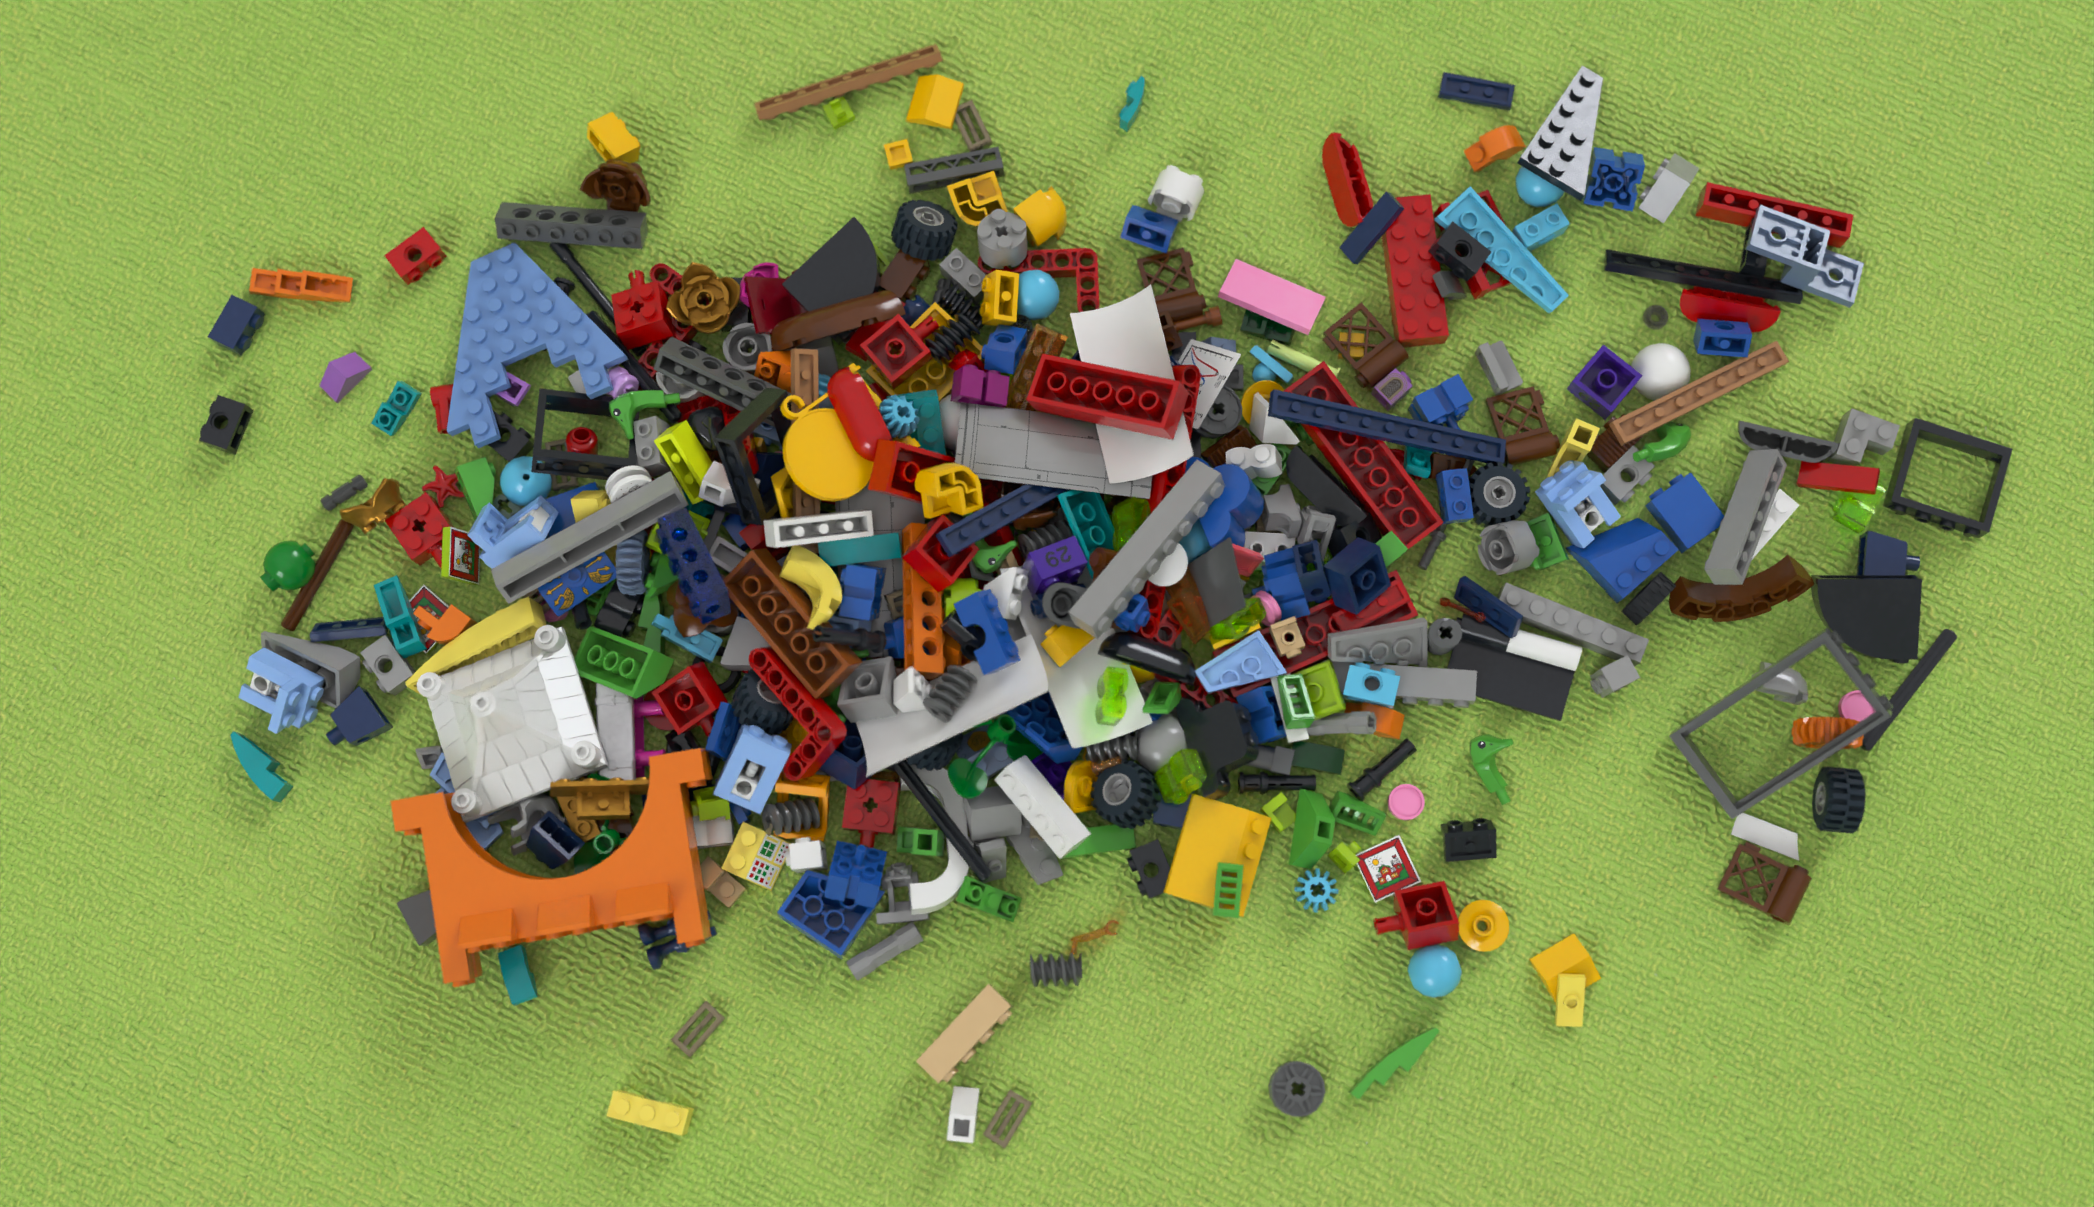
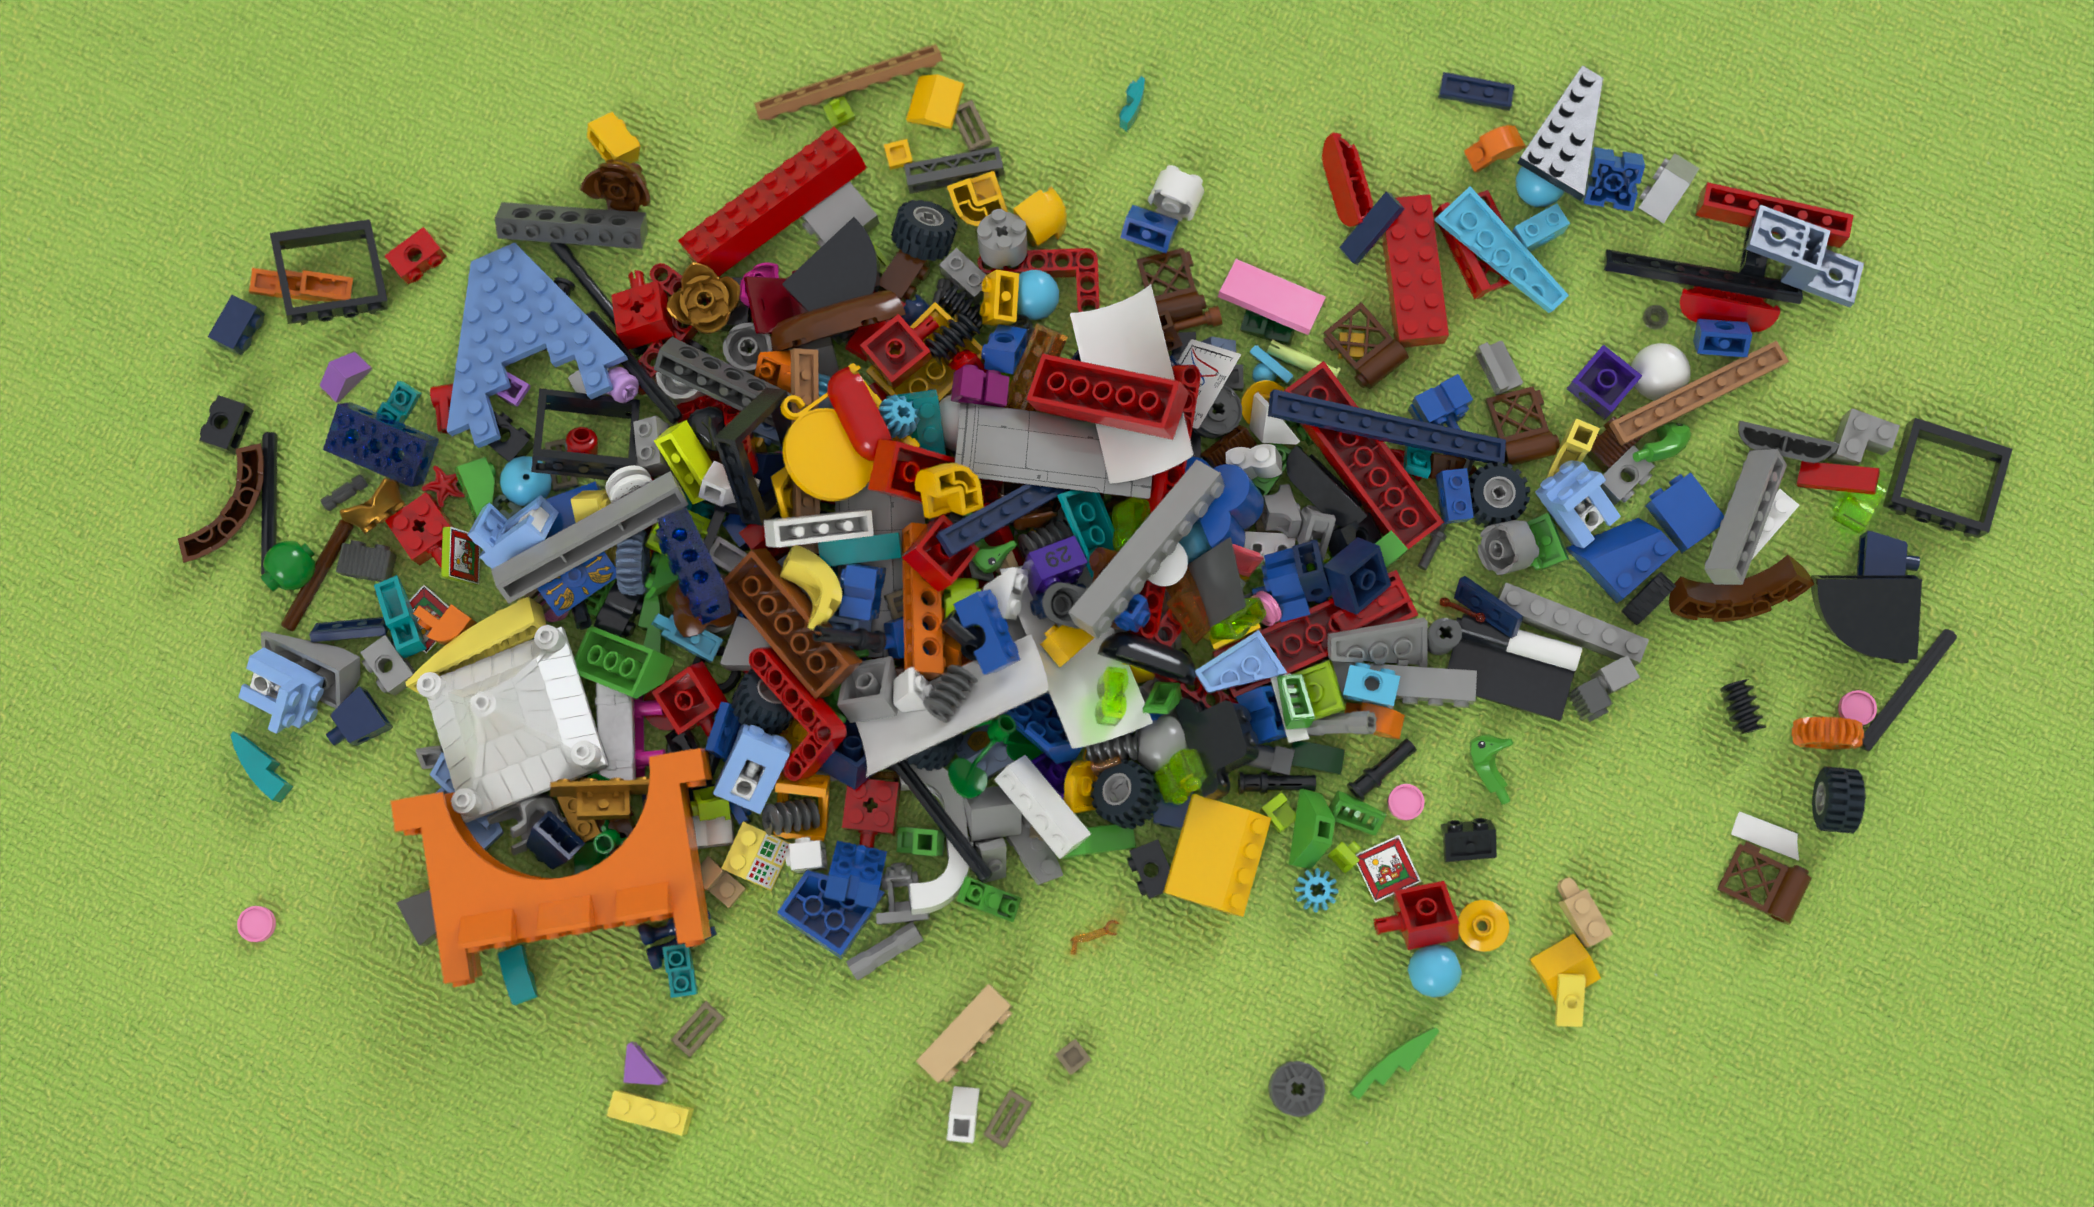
(236, 511): none -> reddish brown brick
(256, 924): none -> bright pink piece
(269, 494): none -> black axle
(326, 235): none -> black window
(366, 562): none -> dark grey brick
(367, 450): none -> clear blue brick
(625, 406): bright green animal -> none
(640, 1068): none -> medium lavender slope
(680, 970): none -> teal slope
(773, 202): none -> red brick
(837, 210): none -> light grey brick
(1056, 970): dark grey piece -> none
(1073, 1056): none -> dark tan plate
(1227, 867): bright green slope -> none
(1283, 647): tan brick -> none
(1392, 389): brick -> none
(1449, 285): dark grey slope -> none
(1471, 250): black brick -> none
(1582, 913): none -> tan brick
(1590, 700): none -> dark grey brick
(1742, 707): none -> black piece
(1786, 687): light grey brick -> none
(1847, 661): dark grey door -> none

